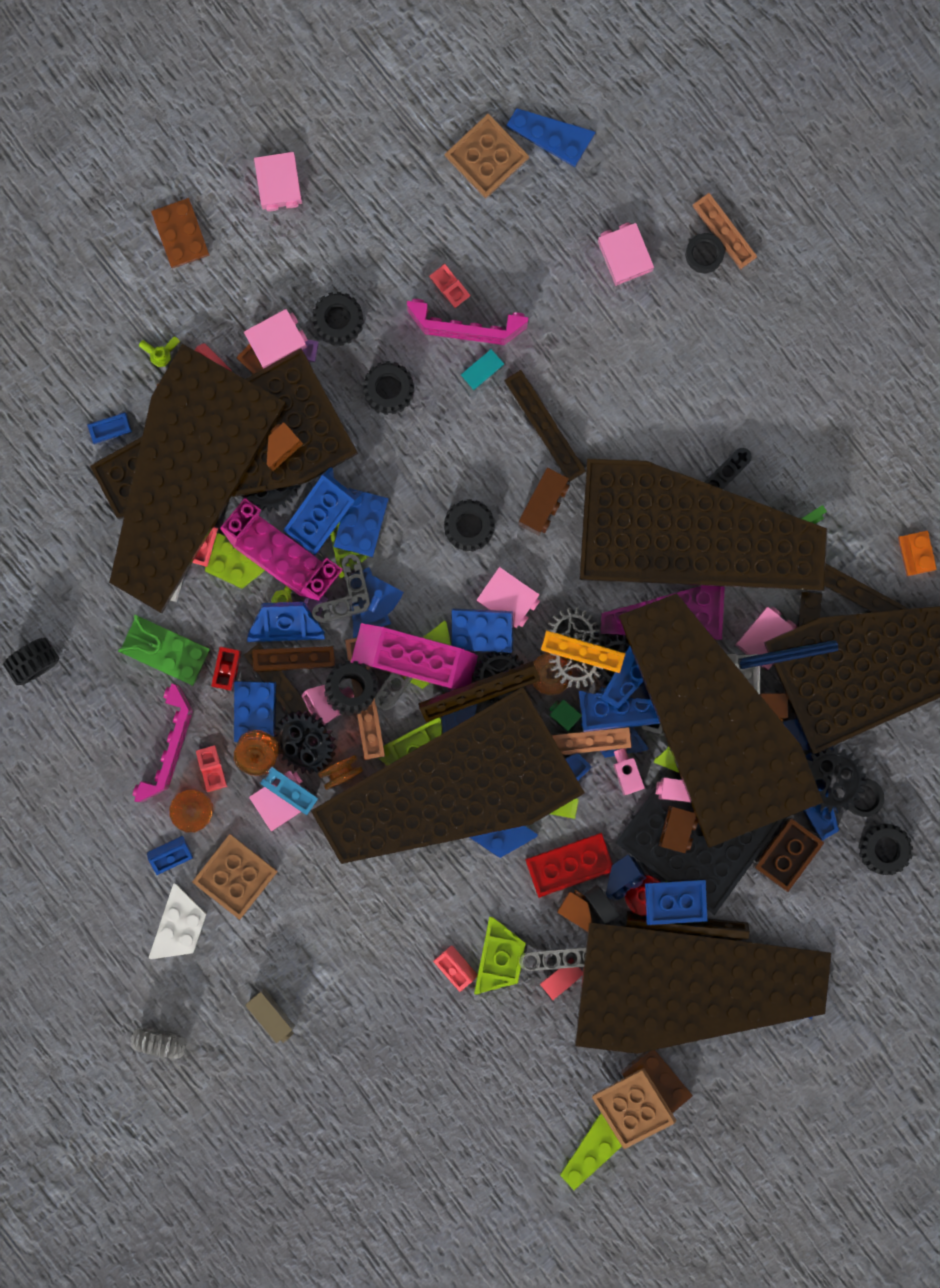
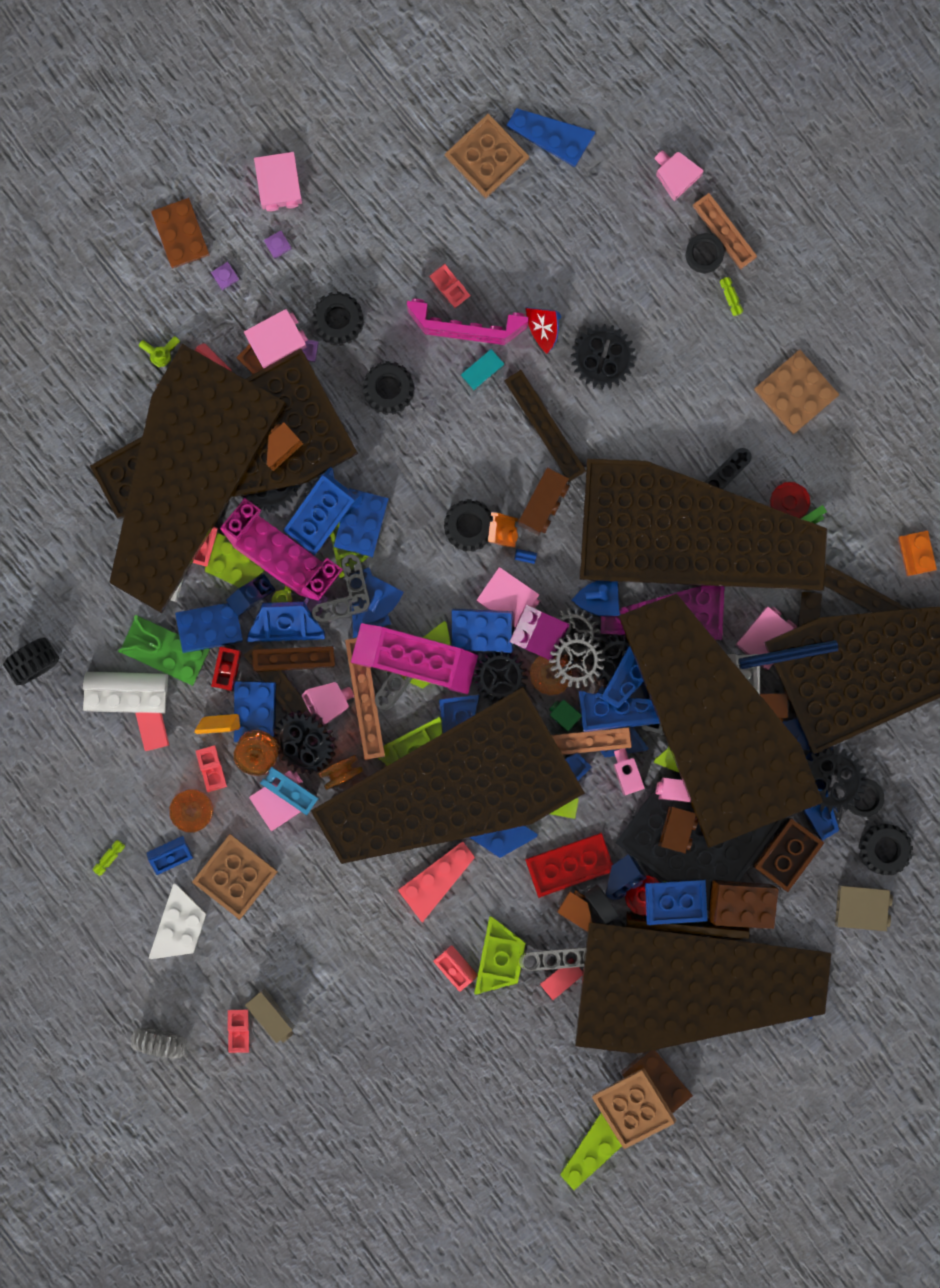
(108, 857): none -> lime axle
(109, 428): blue tile -> none
(125, 692): none -> white brick
(152, 730): none -> coral slope
(175, 697): dark pink slope -> none
(208, 627): none -> blue plate
(218, 723): none -> light orange slope
(225, 276): none -> medium lavender plate
(238, 1031): none -> coral slope
(250, 594): none -> dark blue slope
(277, 244): none -> medium lavender plate
(358, 673): black tyre -> none
(433, 883): none -> coral wing
(479, 691): dark brown plate -> none
(503, 530): none -> orange plate
(525, 556): none -> blue piece
(539, 632): none -> magenta slope
(544, 326): none -> red shield
(583, 651): light orange tile -> none
(586, 351): none -> black gear
(599, 598): none -> blue shield
(625, 253): bright pink brick -> none
(677, 173): none -> bright pink torso
(731, 296): none -> lime axle
(743, 904): none -> reddish brown brick
(791, 499): none -> red tile
(796, 392): none -> medium nougat plate
(863, 908): none -> dark tan brick

